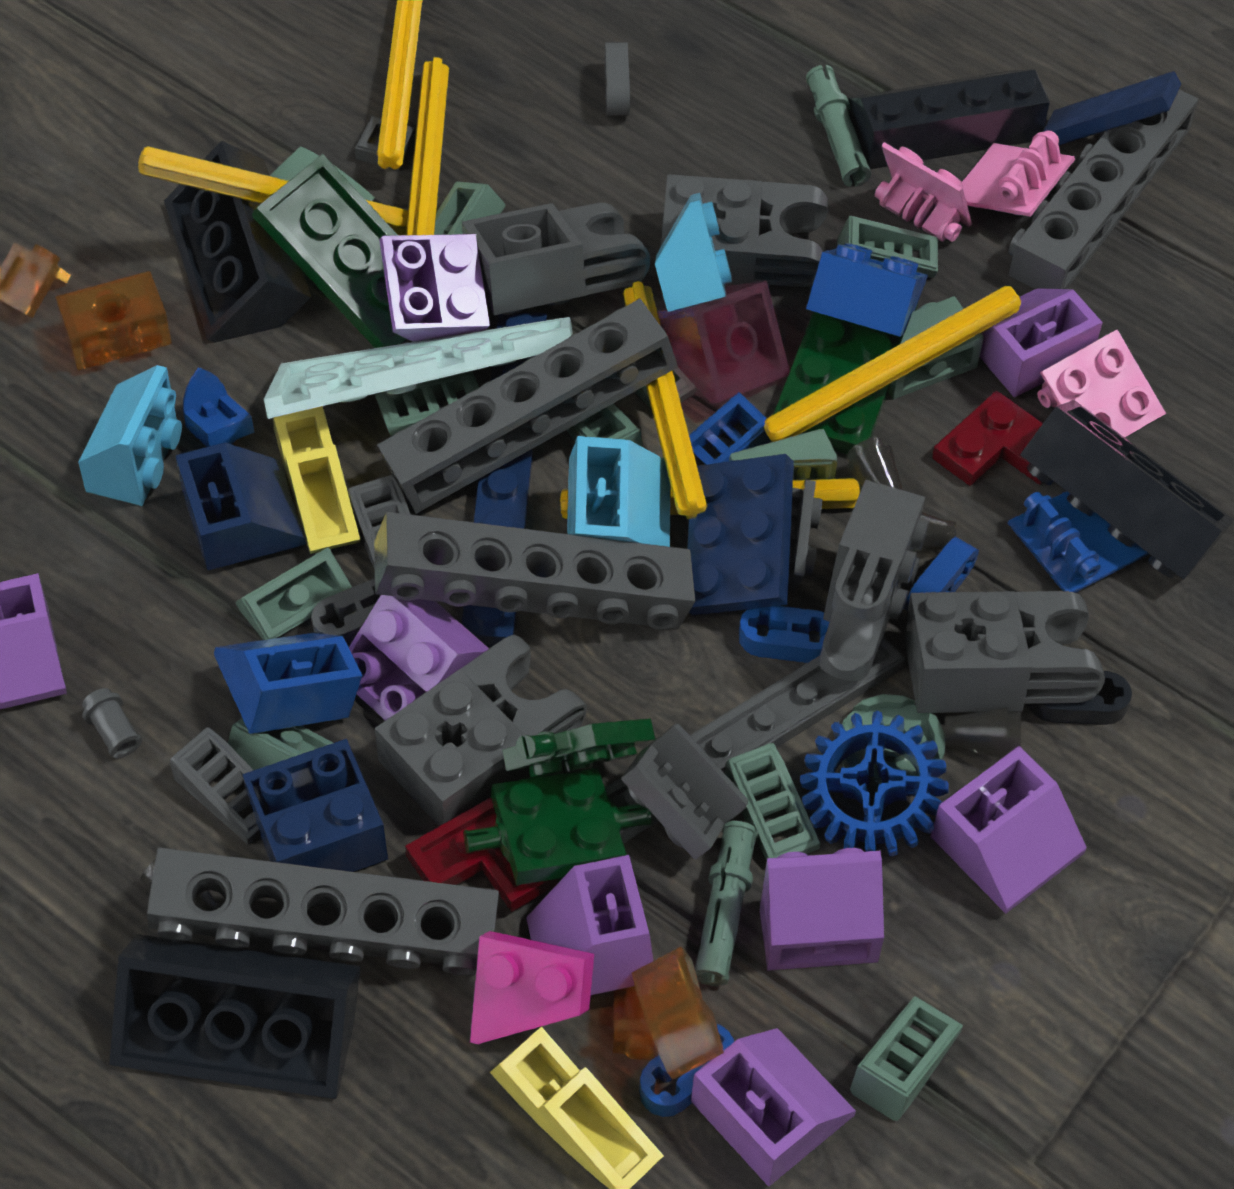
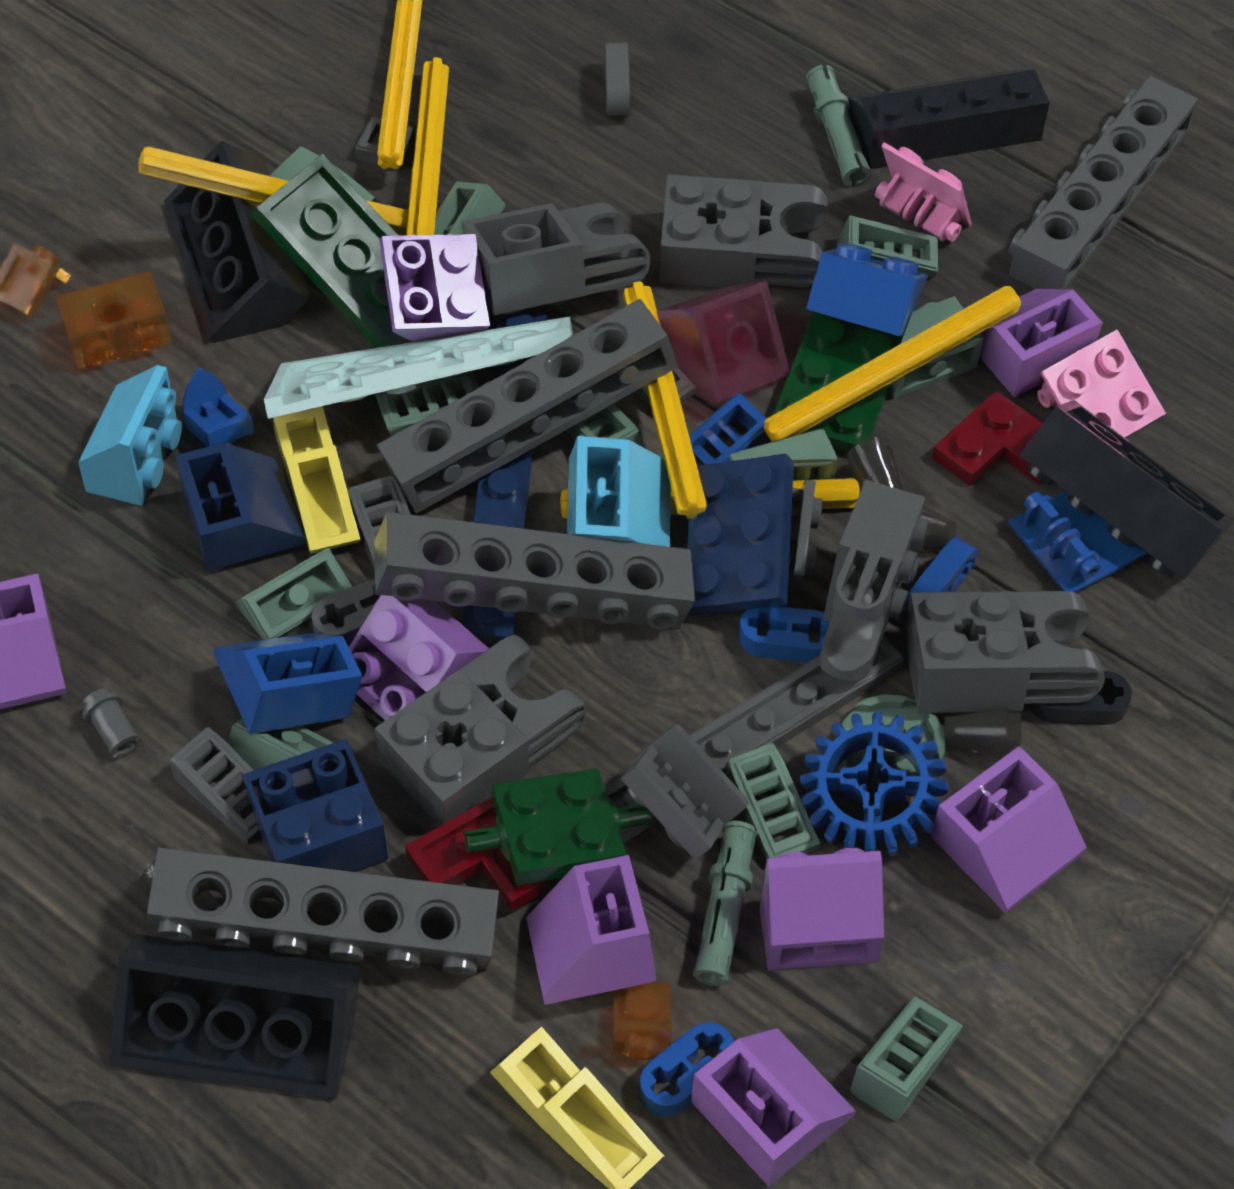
(526, 985): dark pink wing -> none
(577, 747): dark green plate -> none
(676, 1013): clear orange slope -> none
(687, 260): medium azure slope -> none
(1016, 177): bright pink hinge -> none
(1114, 108): dark blue tile -> none

